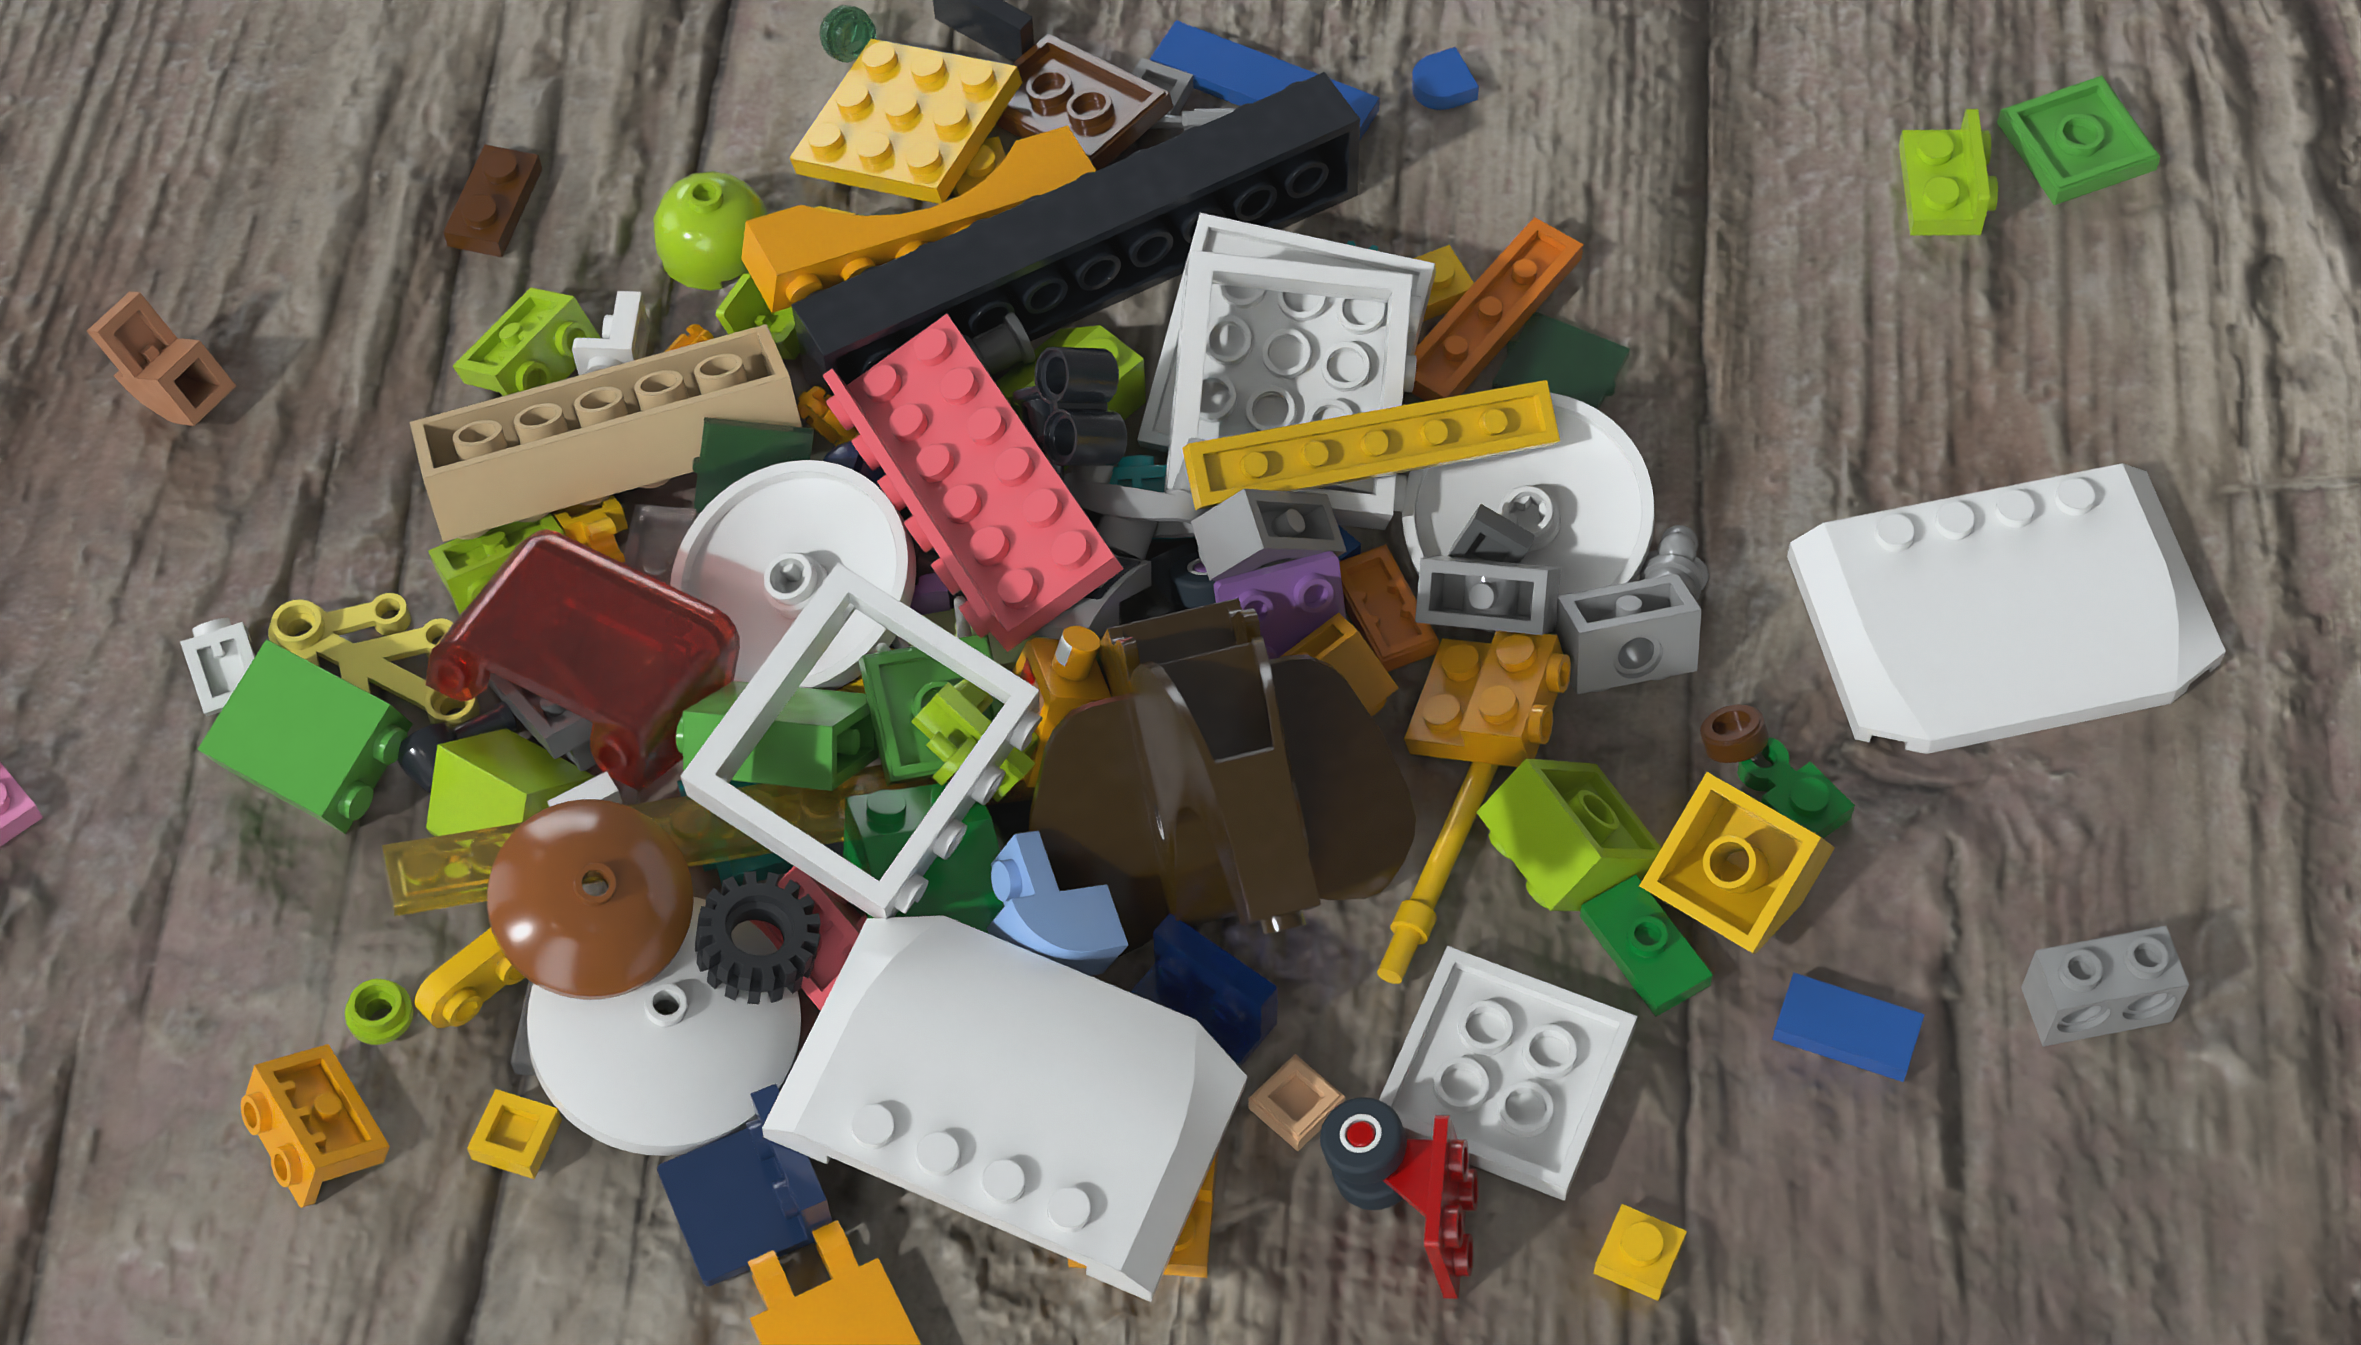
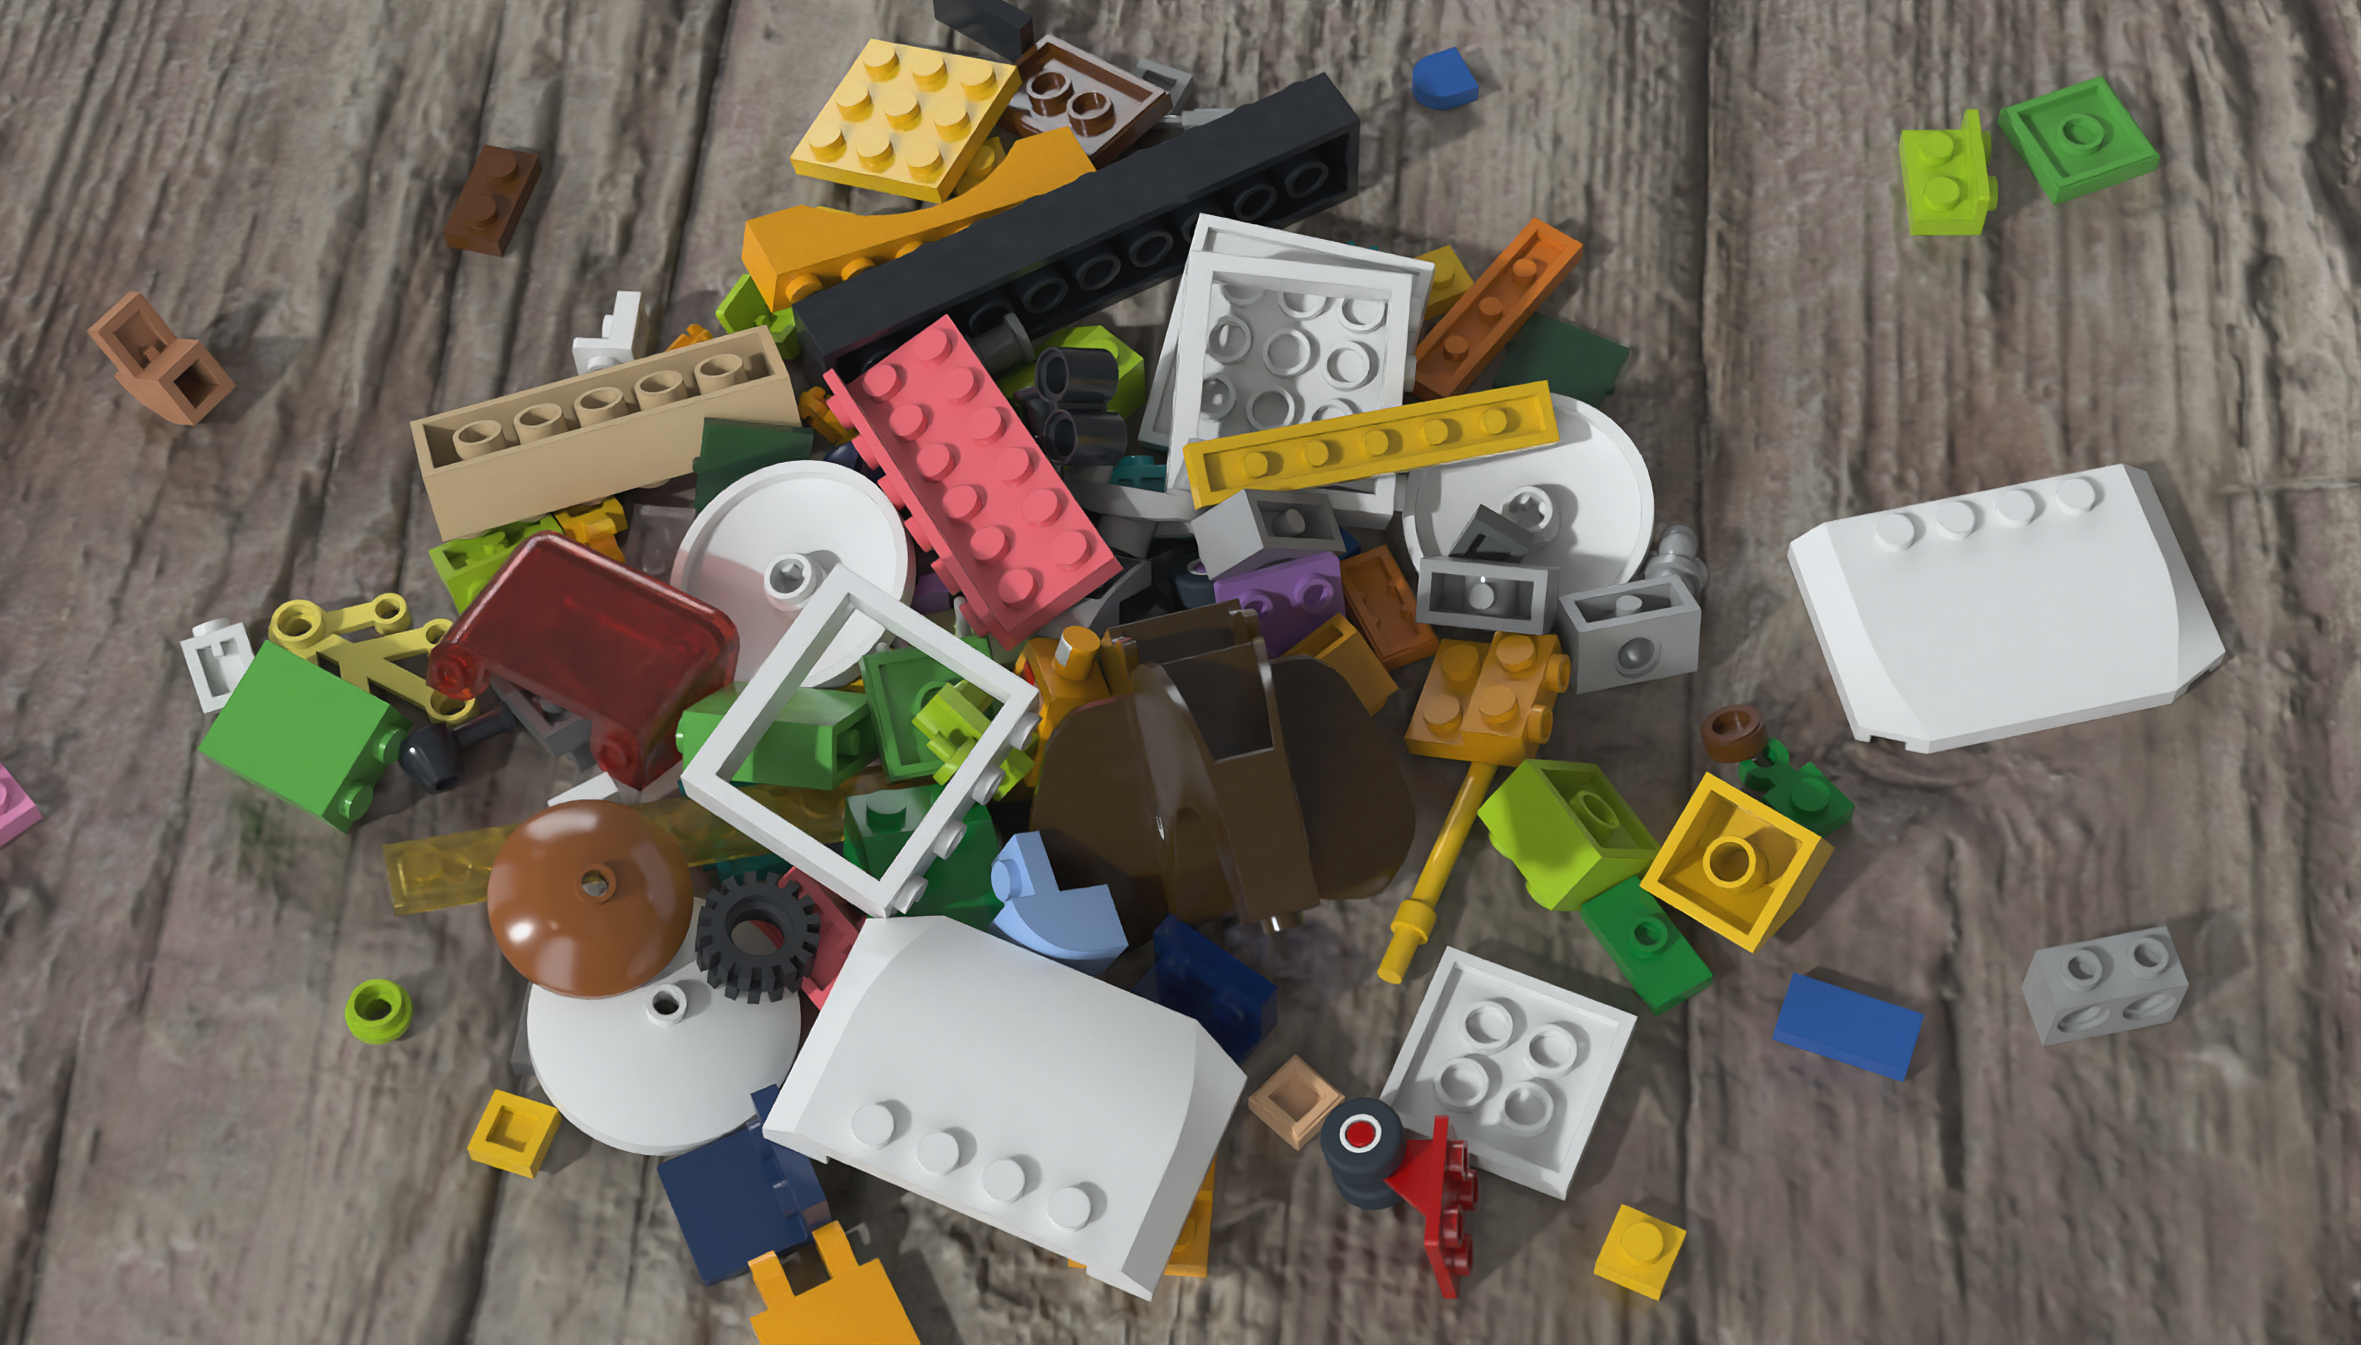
(310, 1121): light orange bracket -> none
(465, 982): yellow plate -> none
(494, 782): lime slope -> none
(527, 344): lime bracket -> none
(703, 228): lime cylinder -> none
(846, 32): clear green plate -> none
(1241, 72): blue tile -> none

